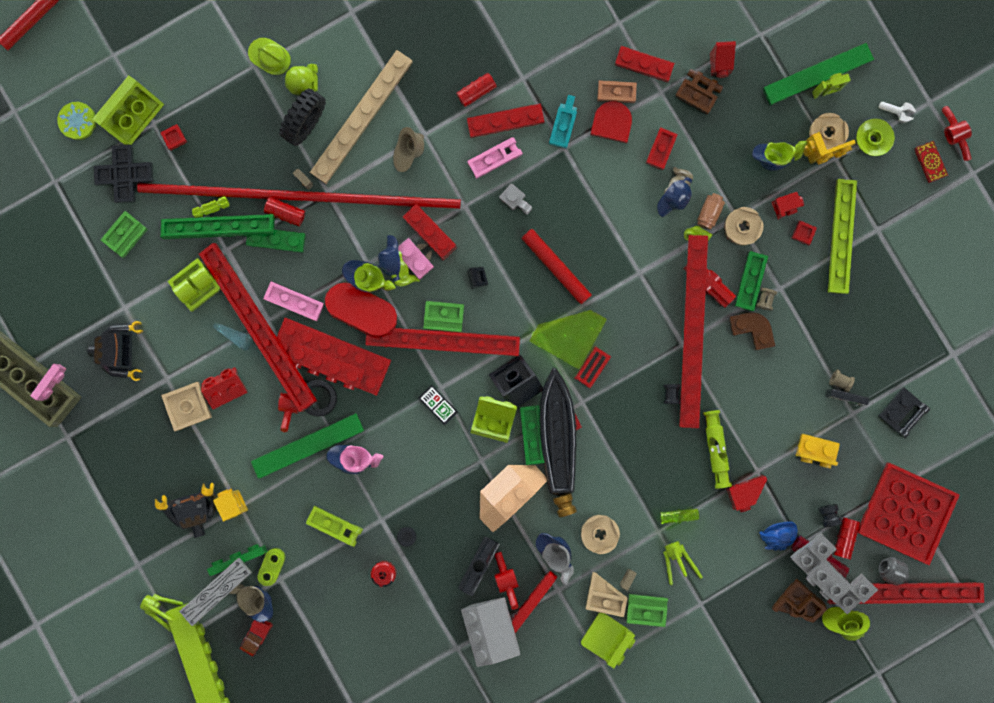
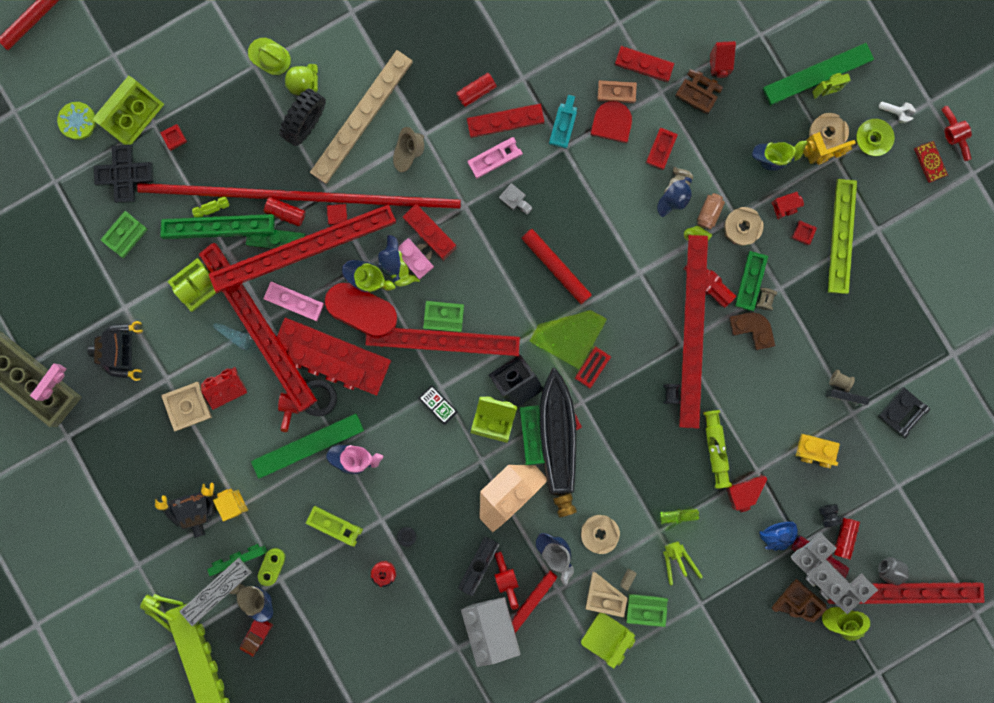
(302, 248): none -> red plate
(303, 179): dark tan tile -> none
(337, 214): none -> red tile
(477, 277): black slope -> none
(908, 513): red plate -> none

